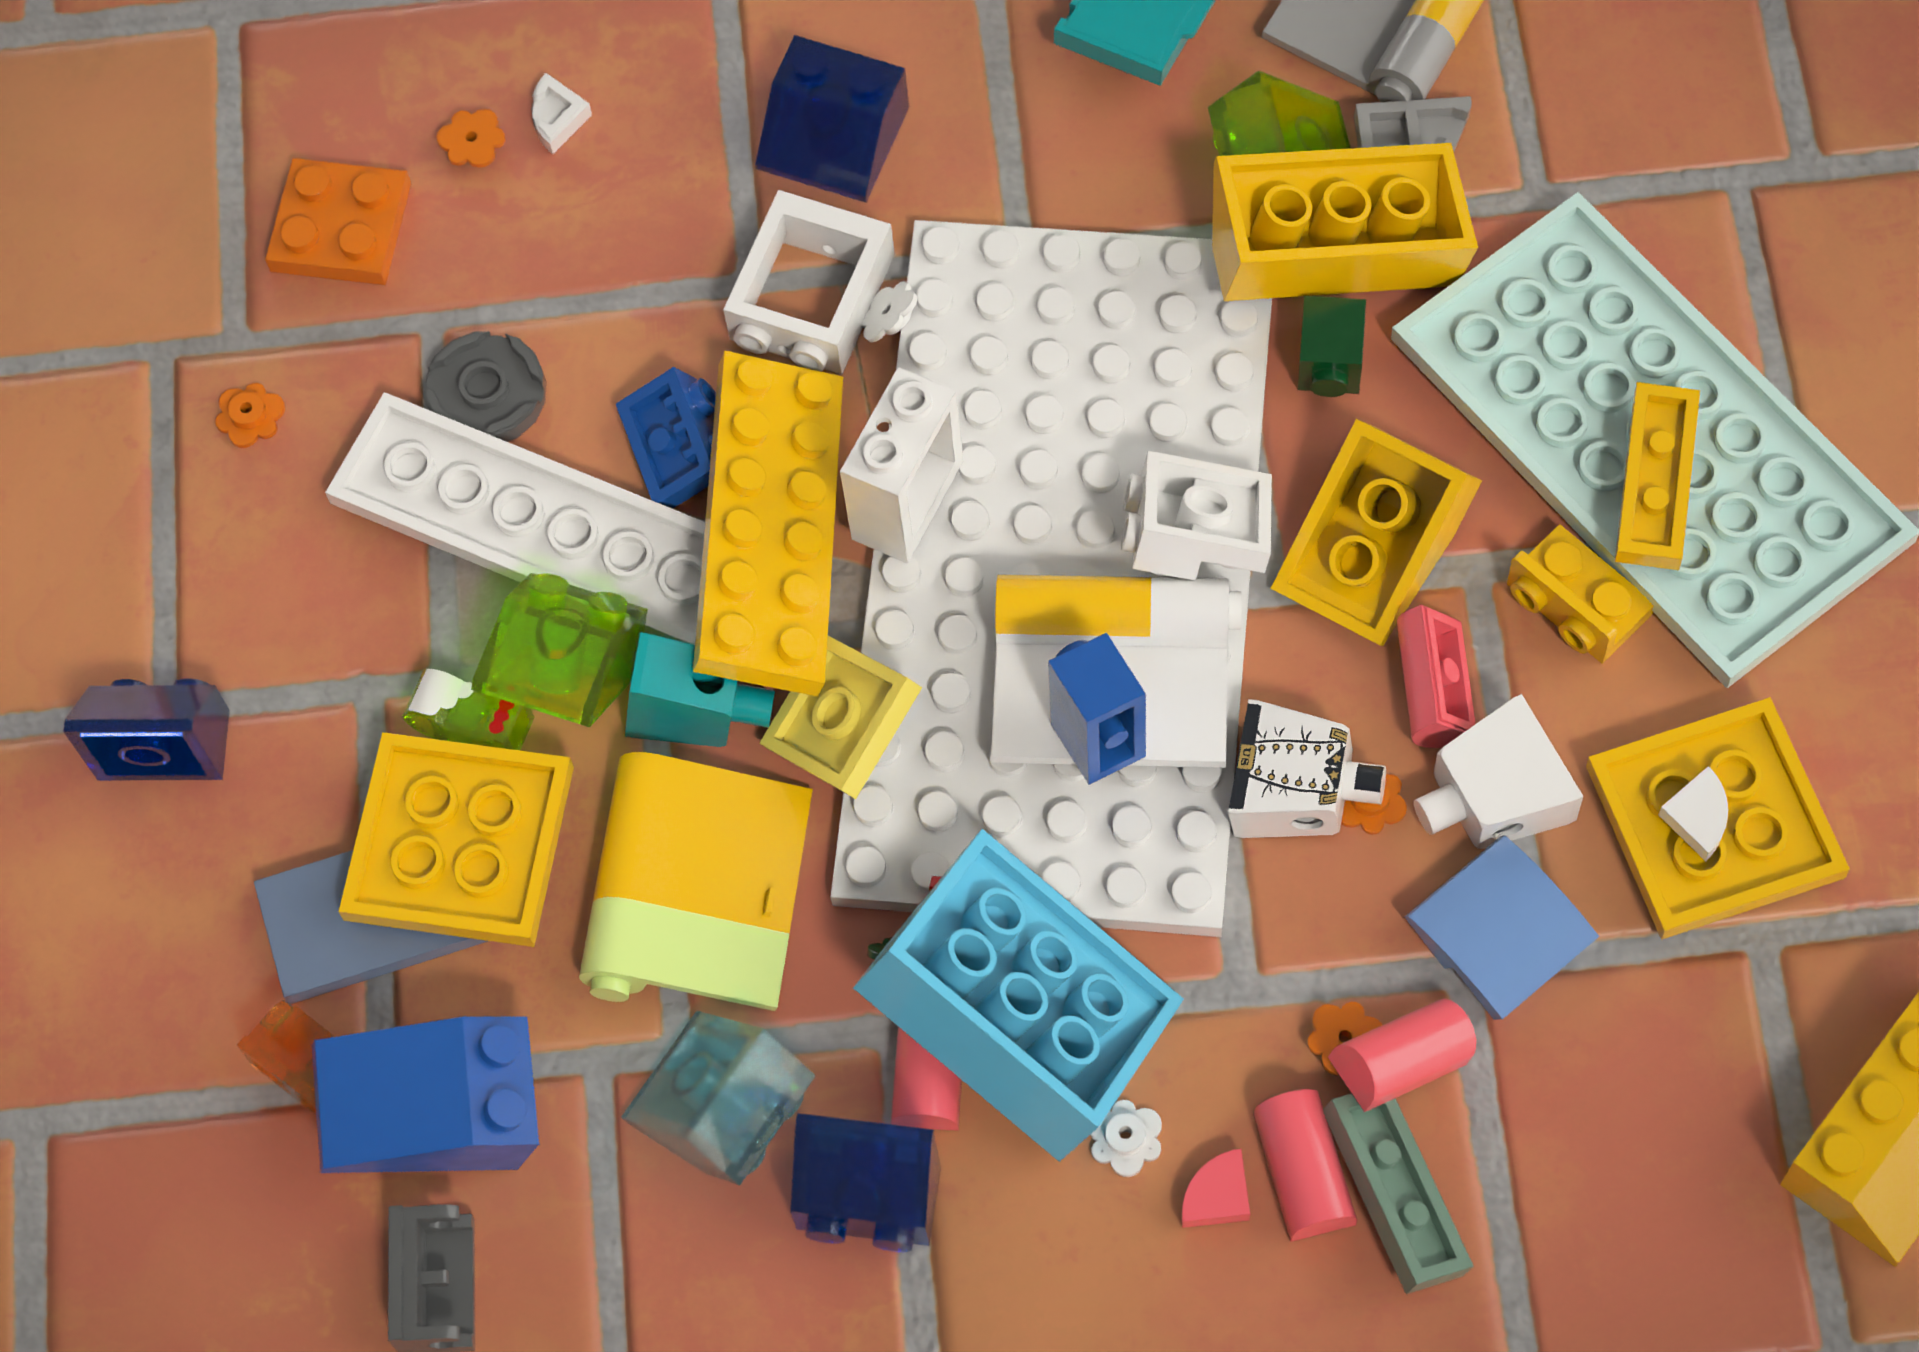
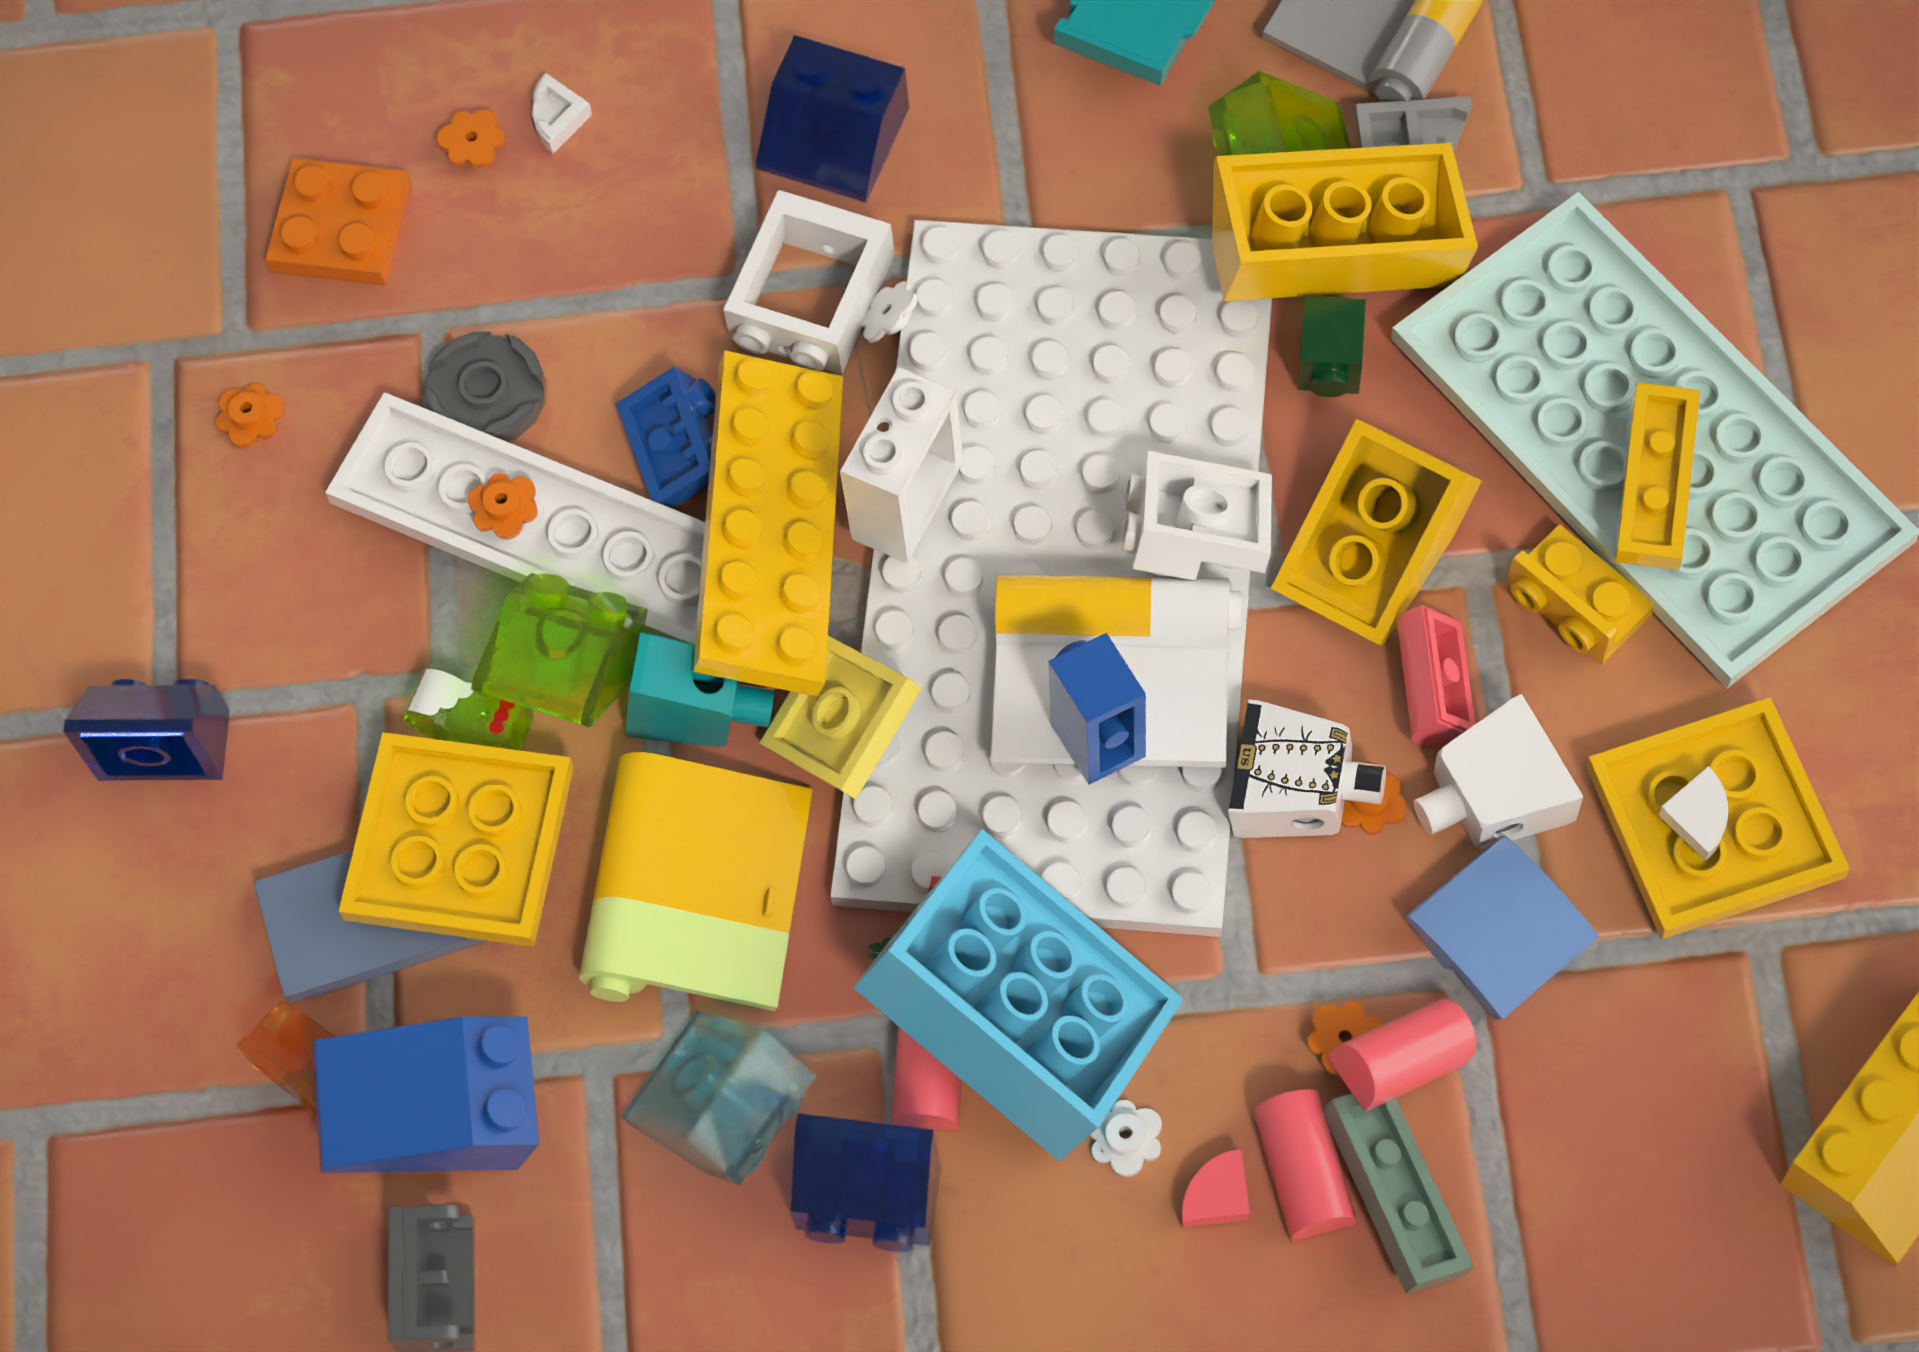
(505, 518): none -> orange plant

